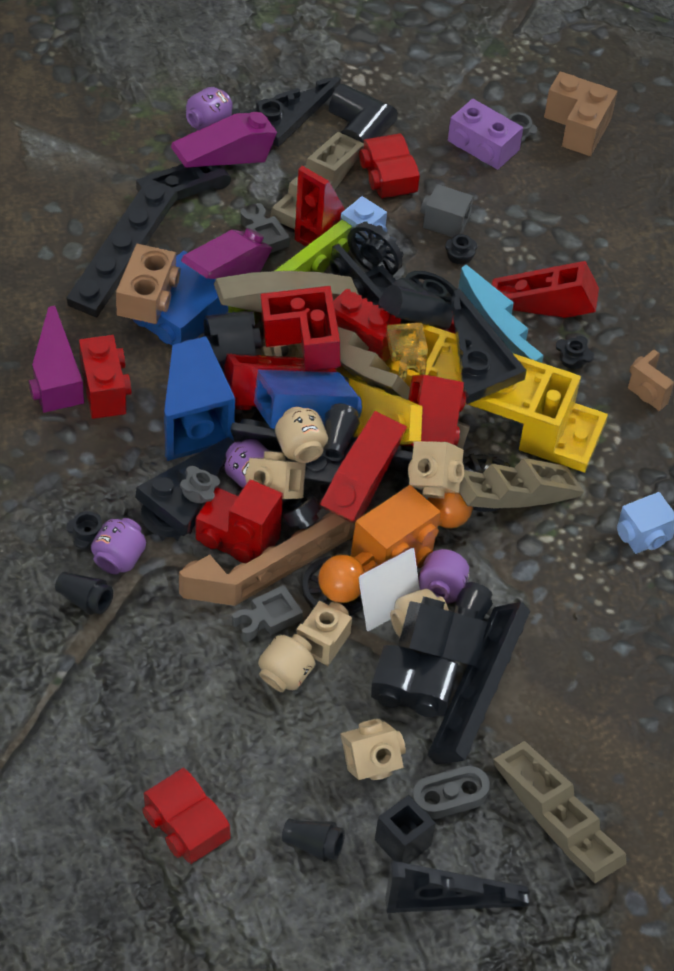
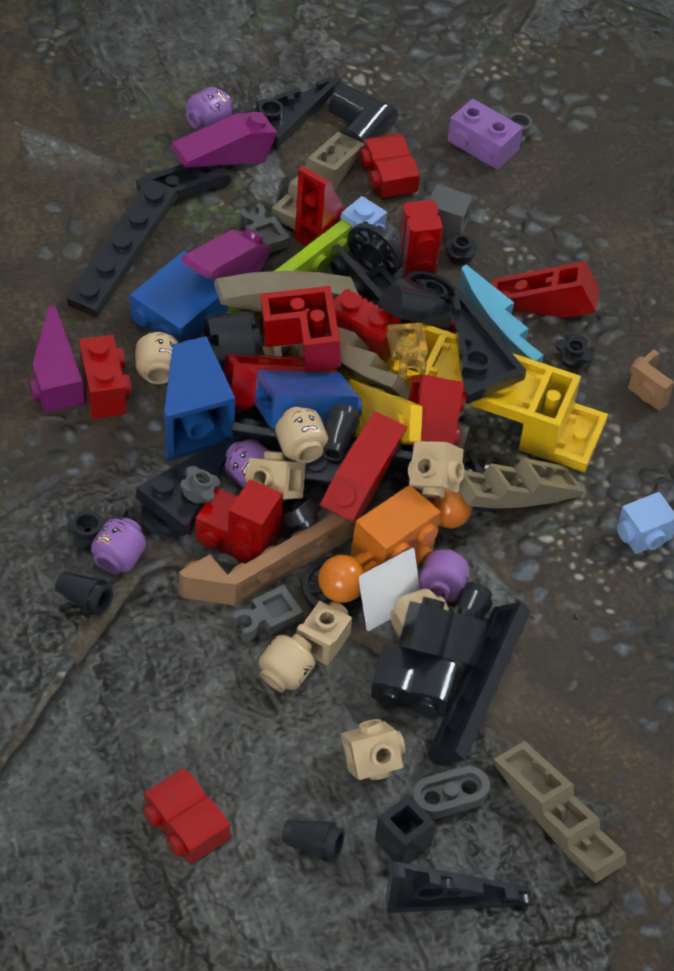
(147, 284): medium nougat brick -> none
(154, 357): none -> tan head
(420, 236): none -> red brick
(583, 108): medium nougat brick -> none

